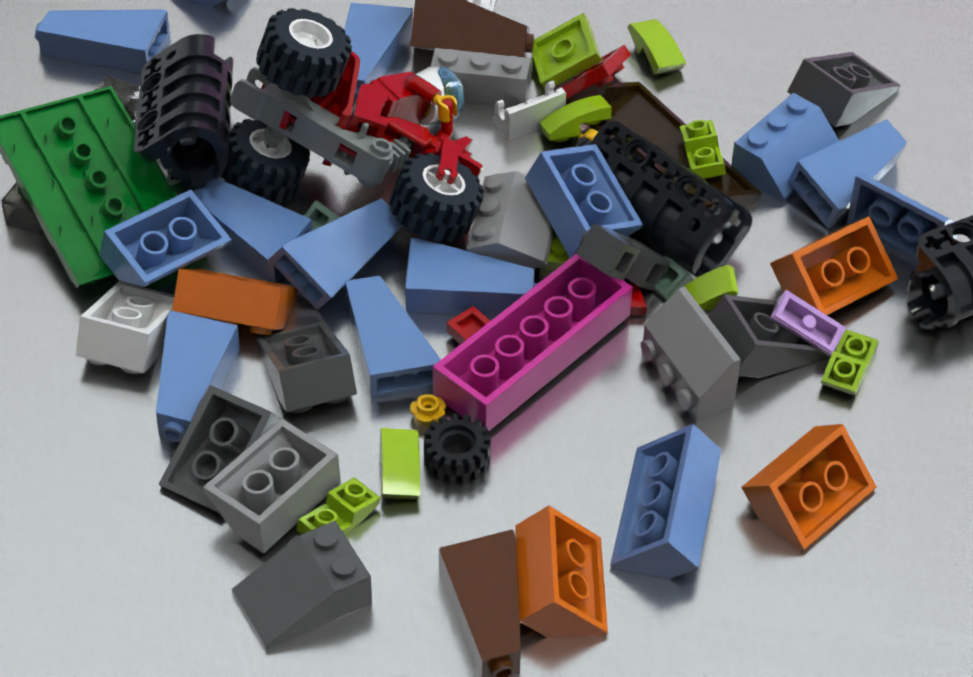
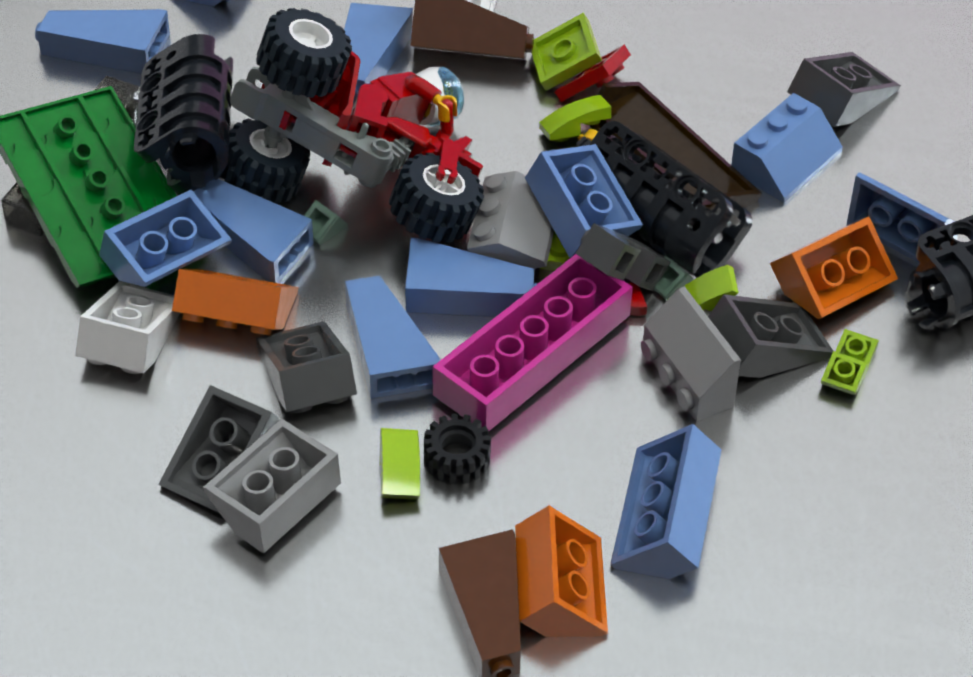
(194, 357): medium blue slope -> none
(304, 586): dark grey slope -> none
(336, 251): medium blue slope -> none
(345, 504): lime slope -> none
(427, 409): yellow plate -> none
(466, 324): red plate -> none
(488, 76): light grey slope -> none
(526, 116): white hinge -> none
(658, 44): lime slope -> none
(702, 148): lime slope -> none
(807, 322): lavender slope -> none
(810, 485): orange slope -> none
(828, 176): medium blue slope -> none

